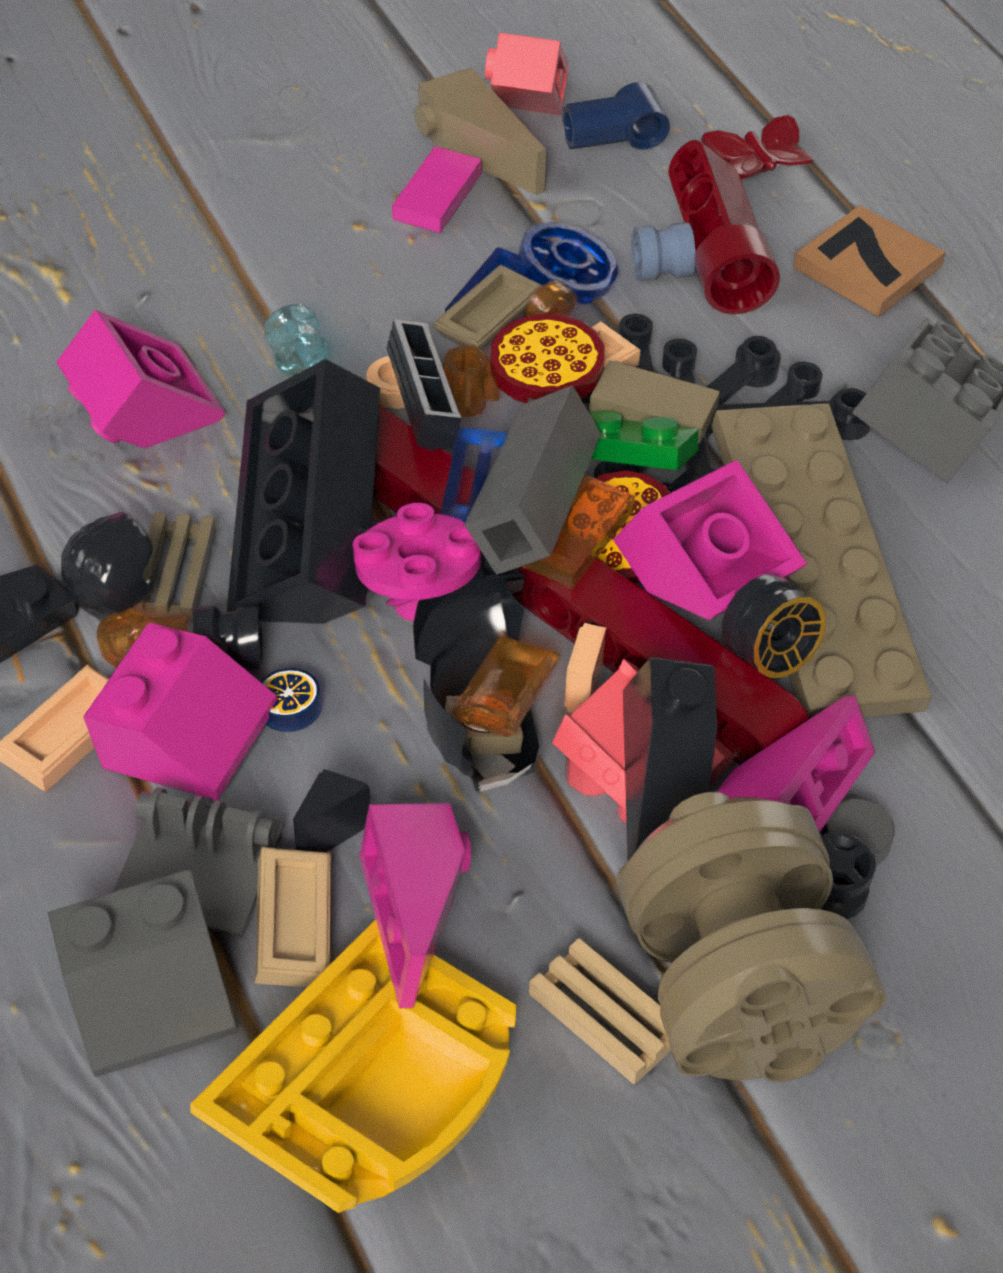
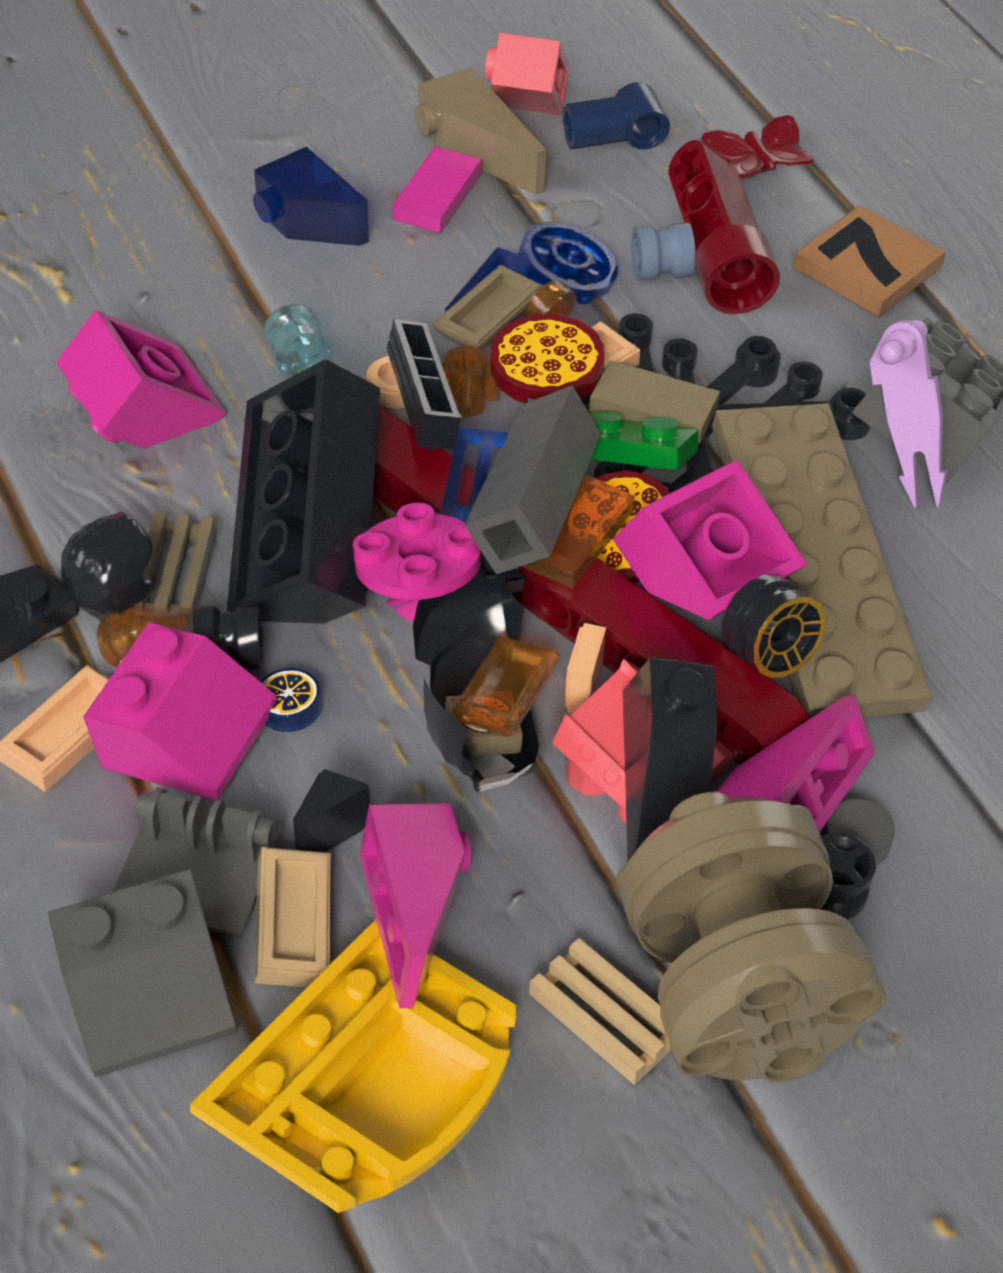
(310, 201): none -> clear blue slope
(911, 403): none -> lavender piece

